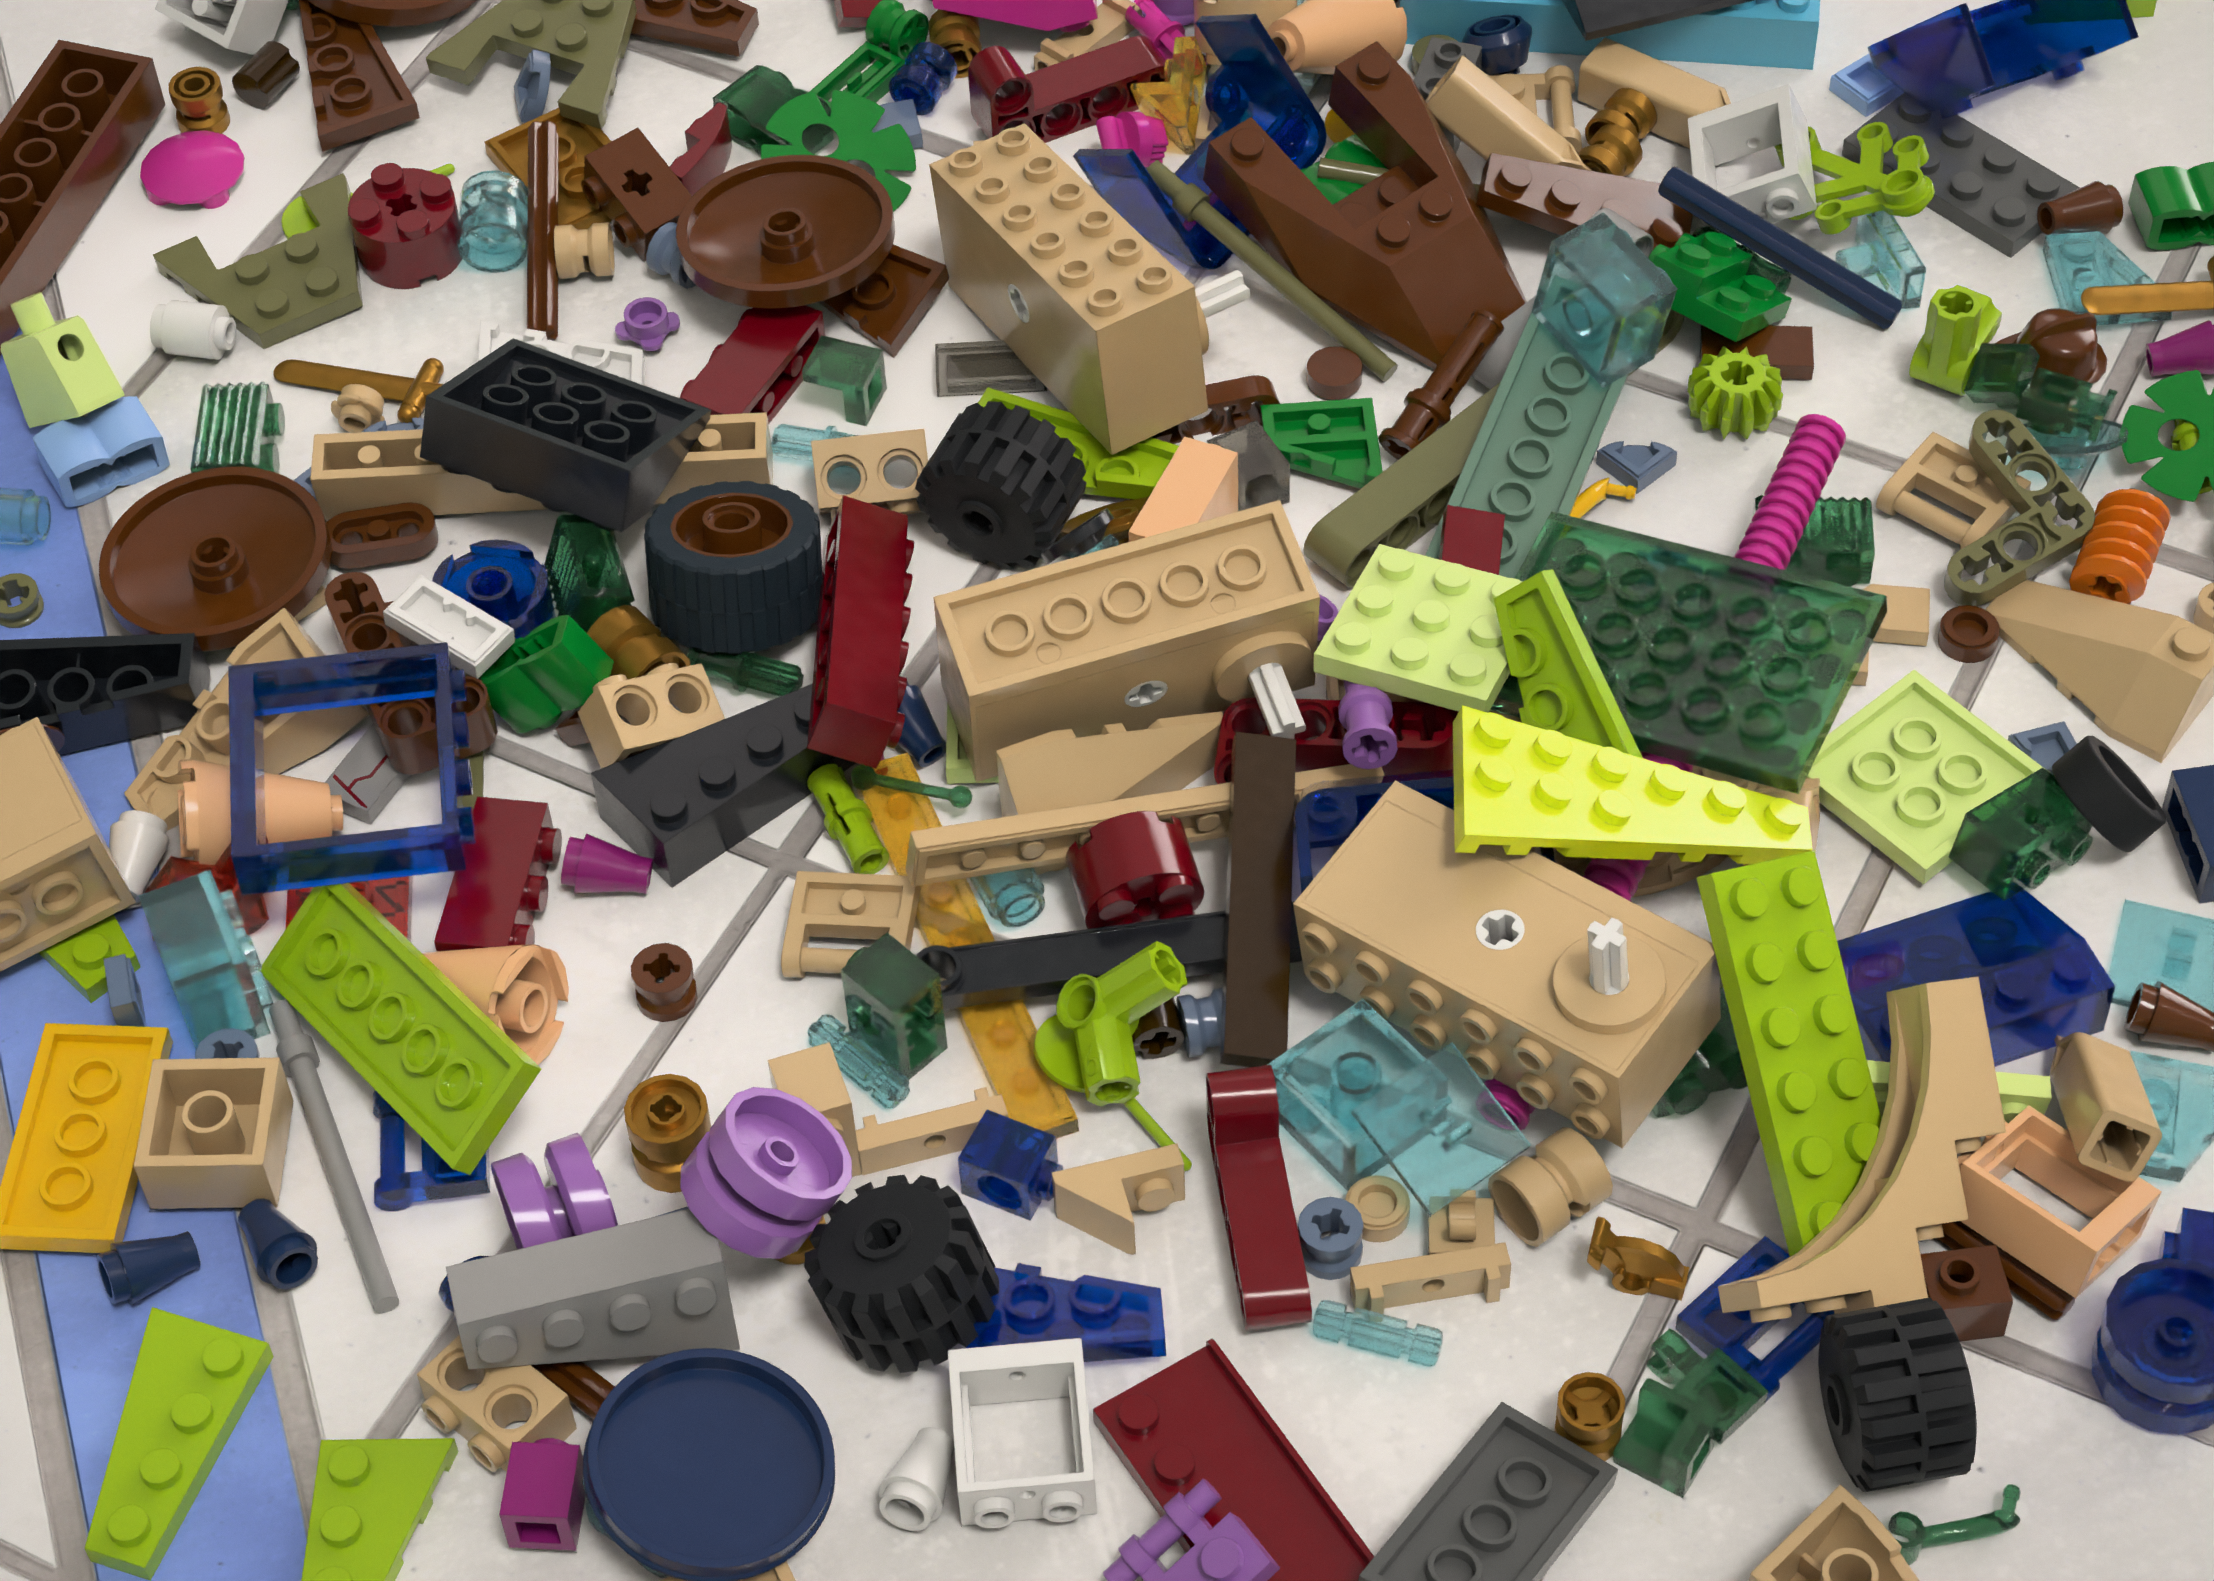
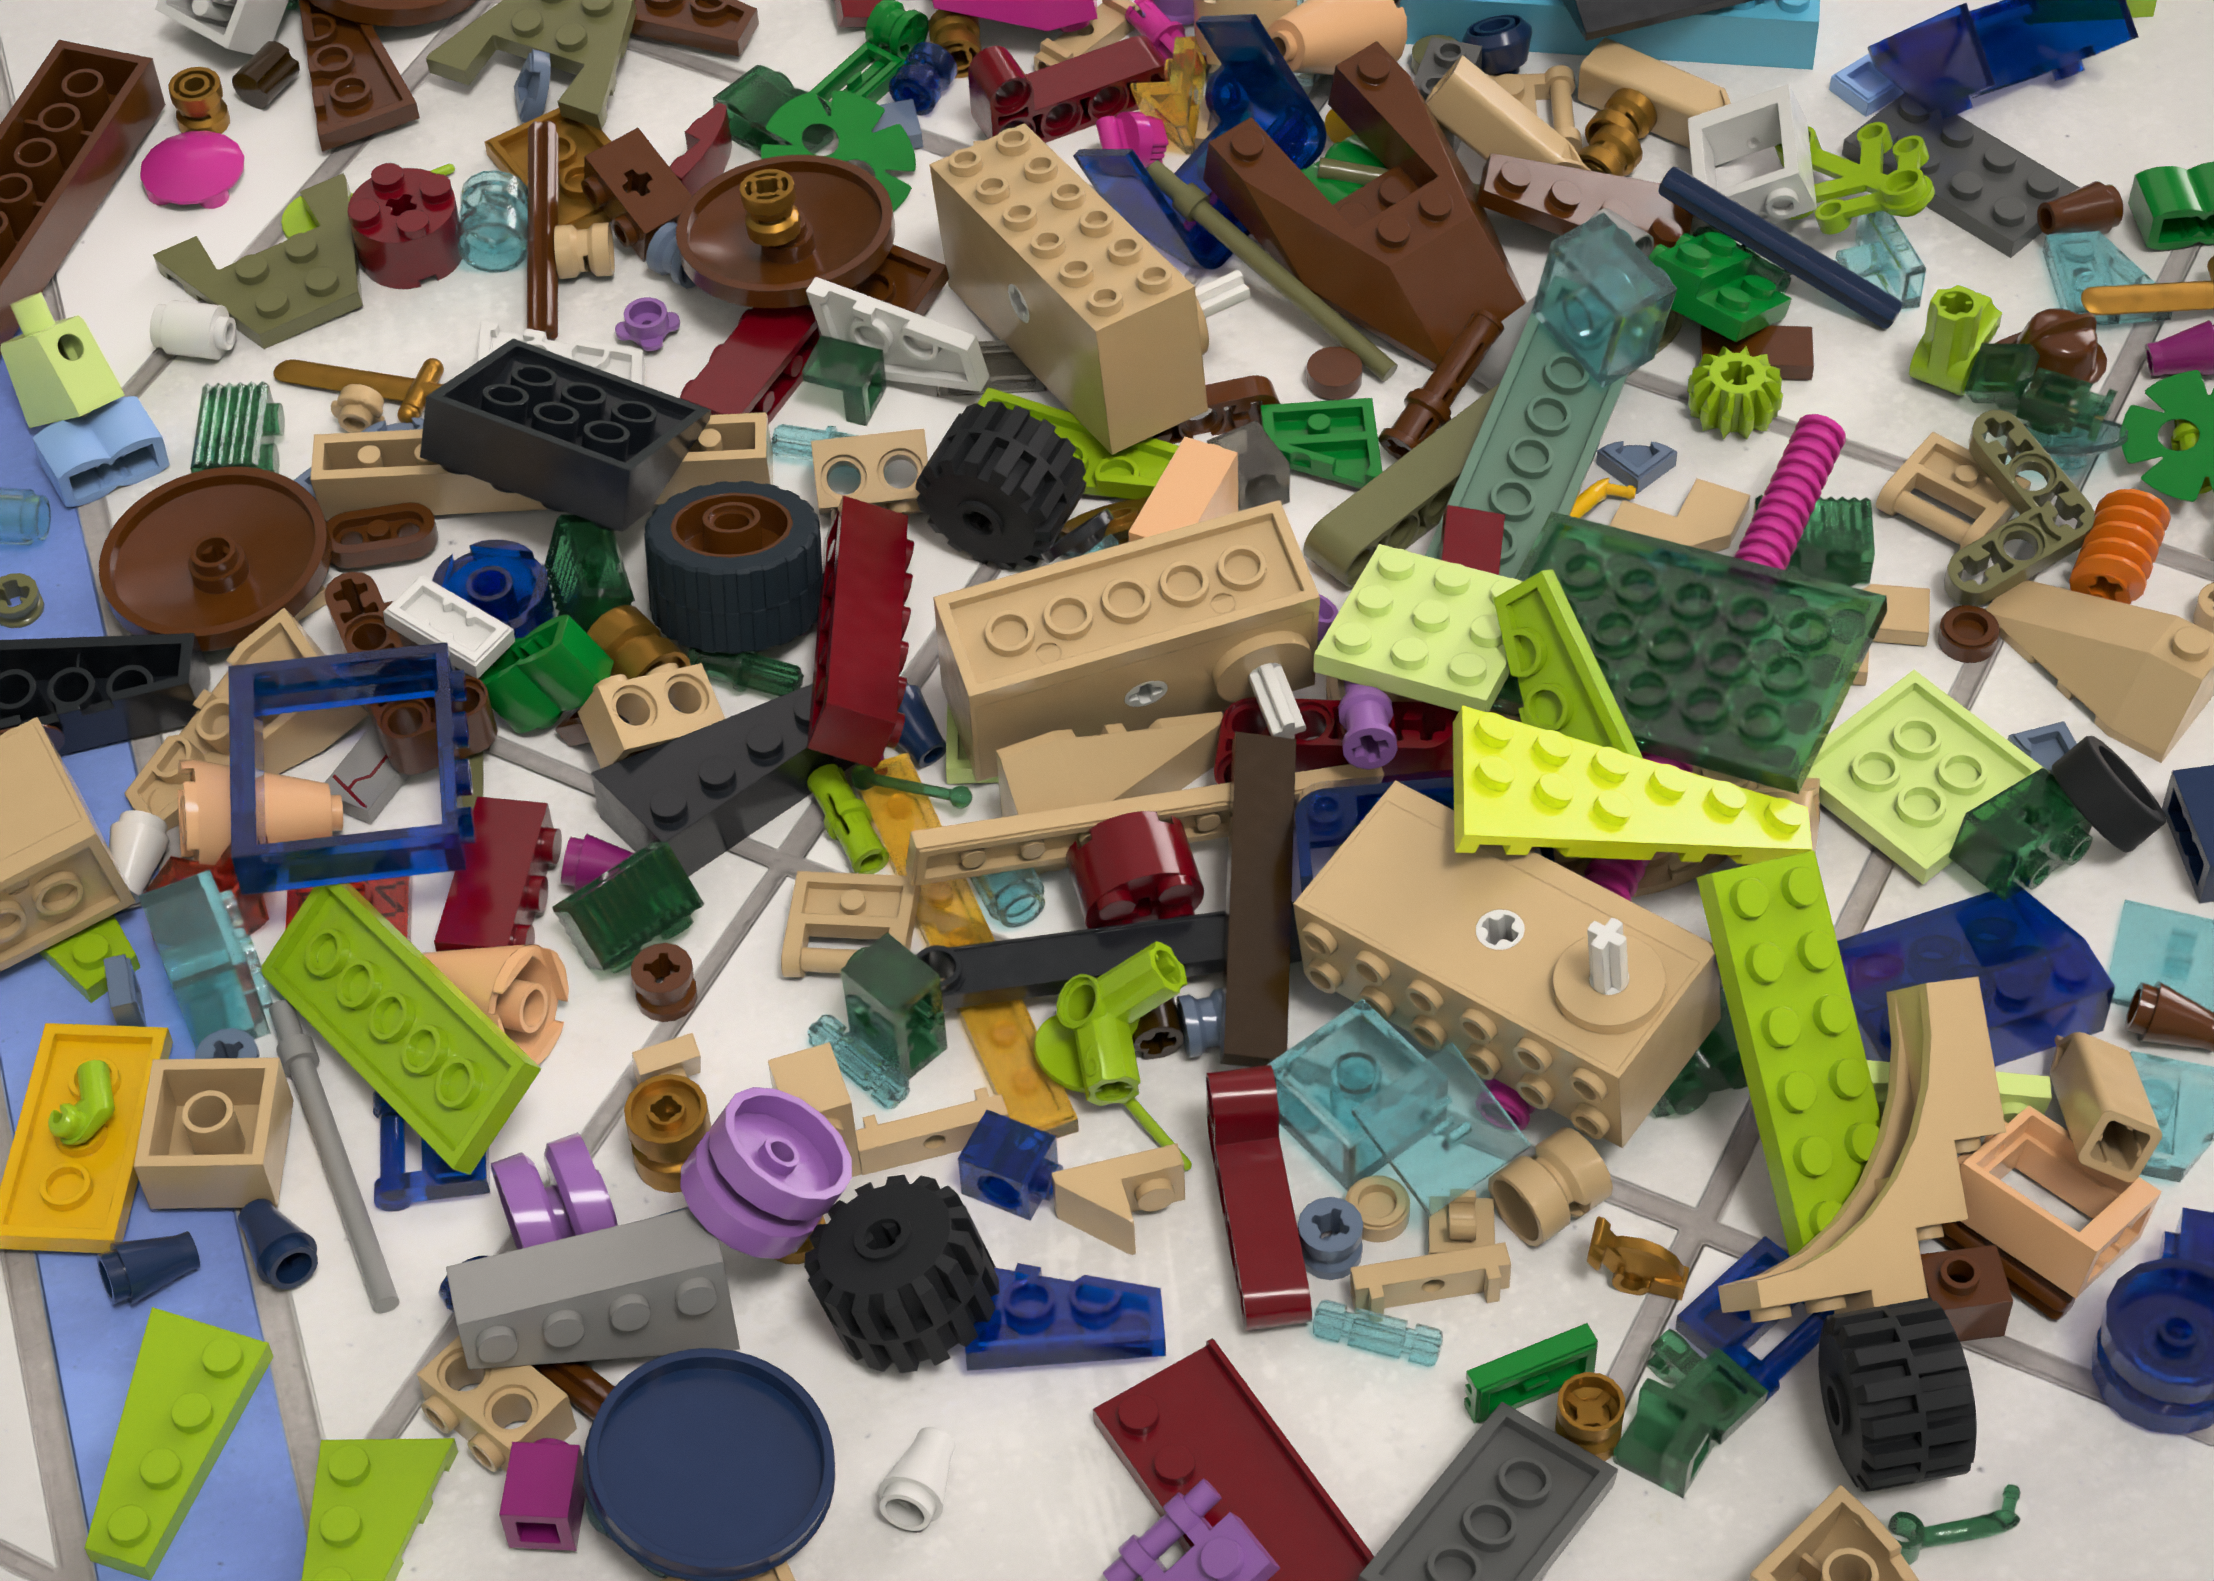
(91, 1112): none -> lime arm
(629, 908): none -> clear green brick
(674, 1056): none -> tan tile
(769, 202): none -> pearl gold wheel
(912, 345): none -> white wing
(1016, 1375): white window -> none
(1530, 1372): none -> green tile
(1704, 522): none -> tan tile

